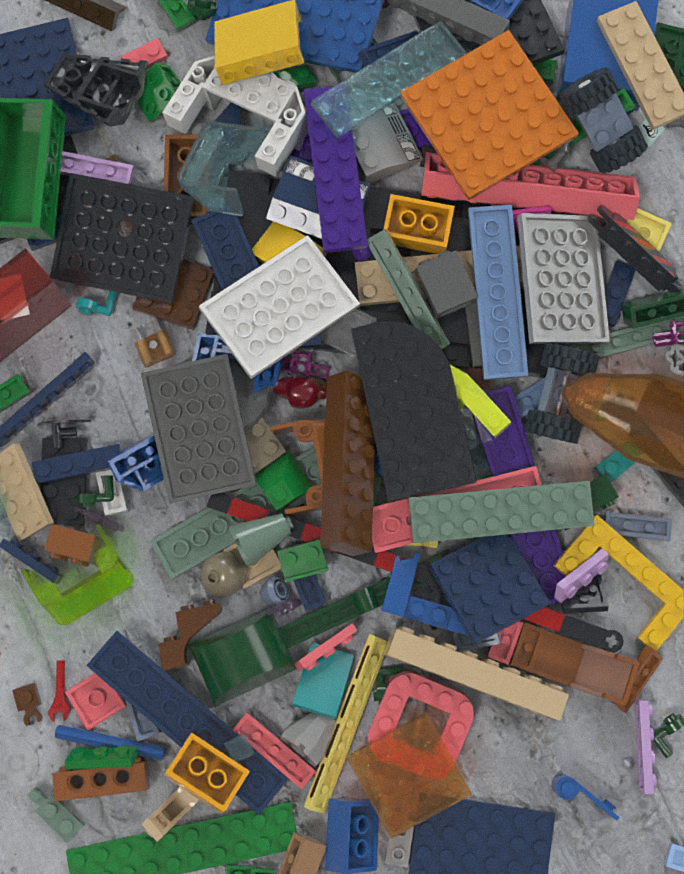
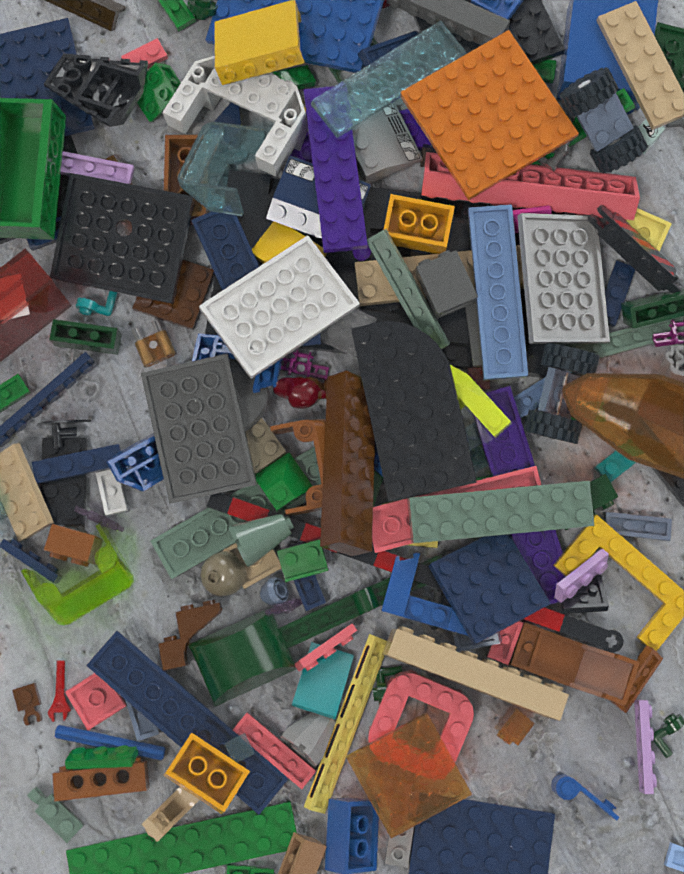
(85, 337): none -> dark green brick
(89, 500): dark green plate -> none
(513, 726): none -> clear orange brick

